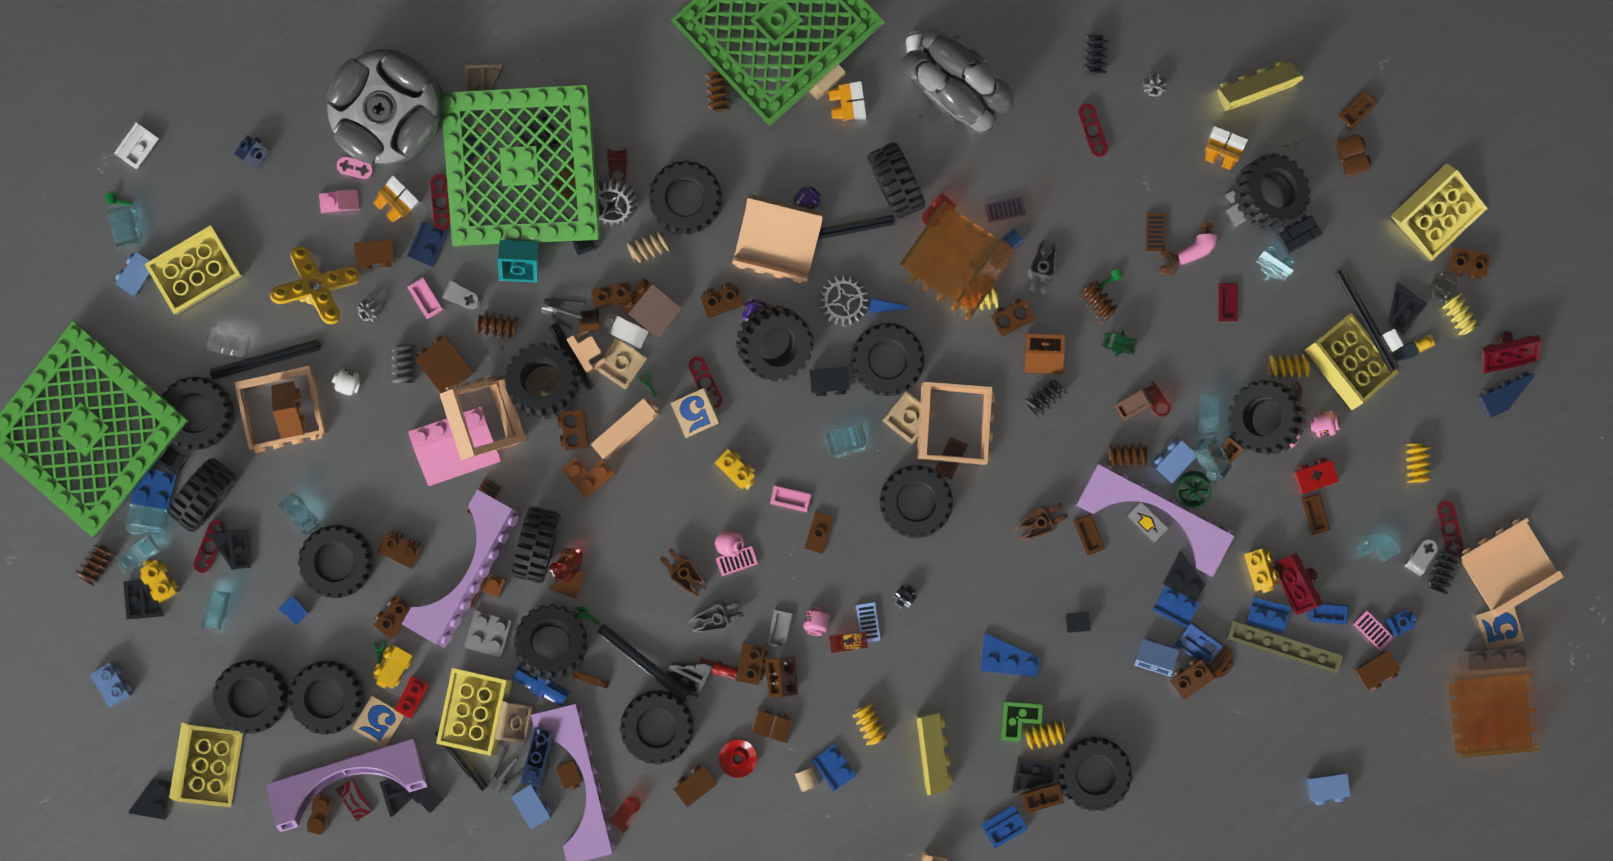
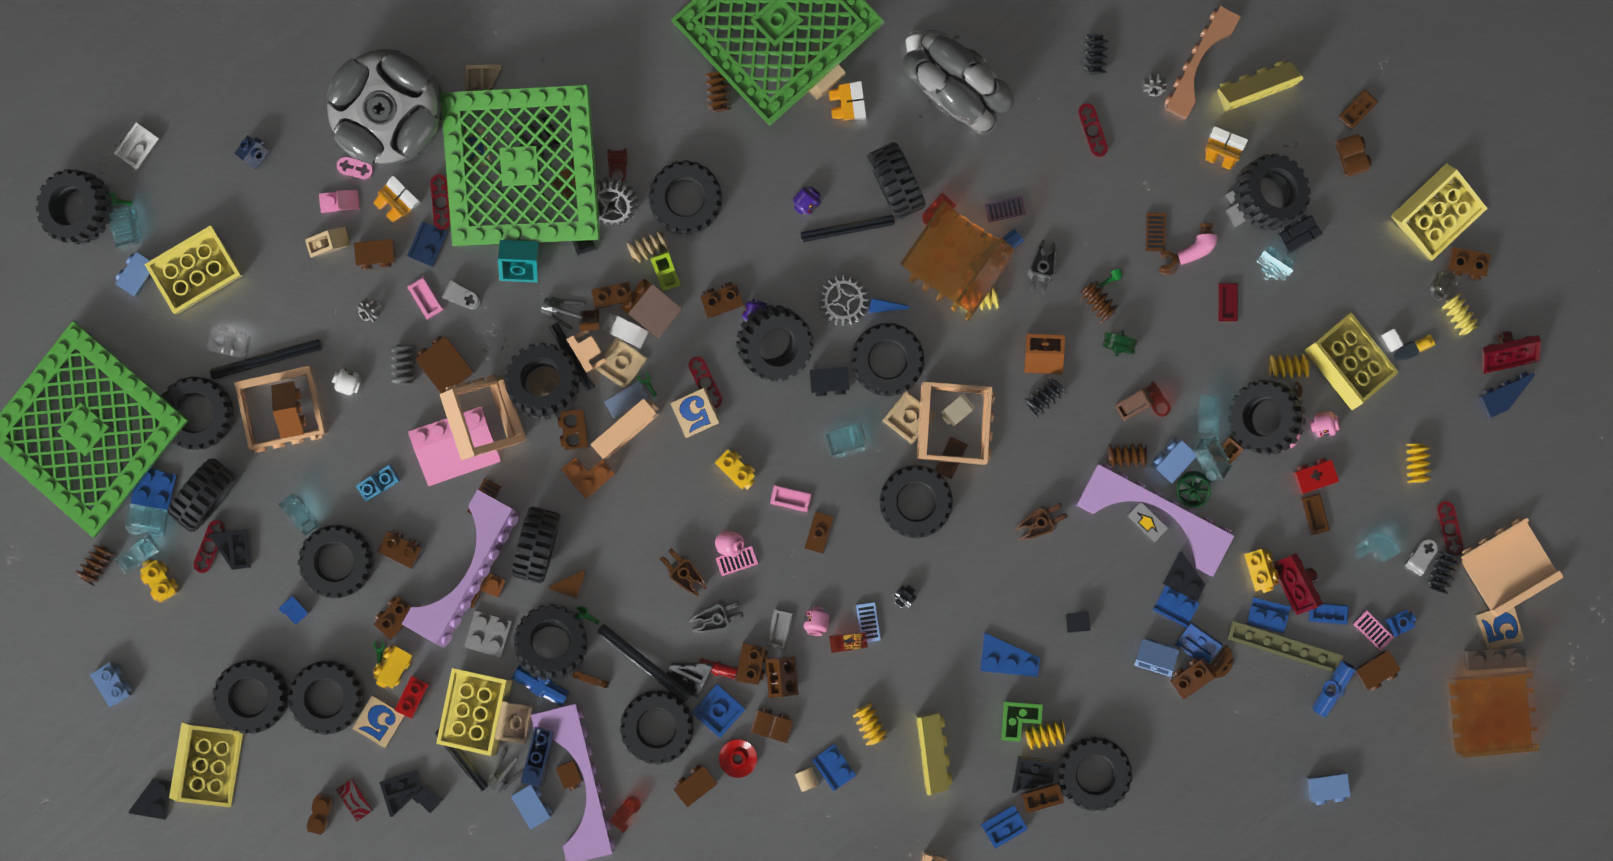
(52, 204): none -> black tyre
(139, 601): black wing -> none
(173, 460): black panel -> none
(215, 610): clear light blue brick -> none
(293, 794): lavender arch -> none
(313, 286): yellow piece -> none
(327, 242): none -> tan slope
(378, 483): none -> dark azure slope
(497, 325): reddish brown piece -> none
(567, 564): clear red leg -> none
(626, 399): none -> sand blue slope
(665, 270): none -> lime brick
(718, 710): none -> blue plate
(778, 238): light nougat panel -> none
(957, 410): none -> dark tan slope
(1014, 321): reddish brown brick -> none
(1088, 534): reddish brown tile -> none
(1183, 98): none -> nougat arch
(1340, 679): none -> blue piece
(1366, 320): black axle -> none
(1404, 308): black wing -> none

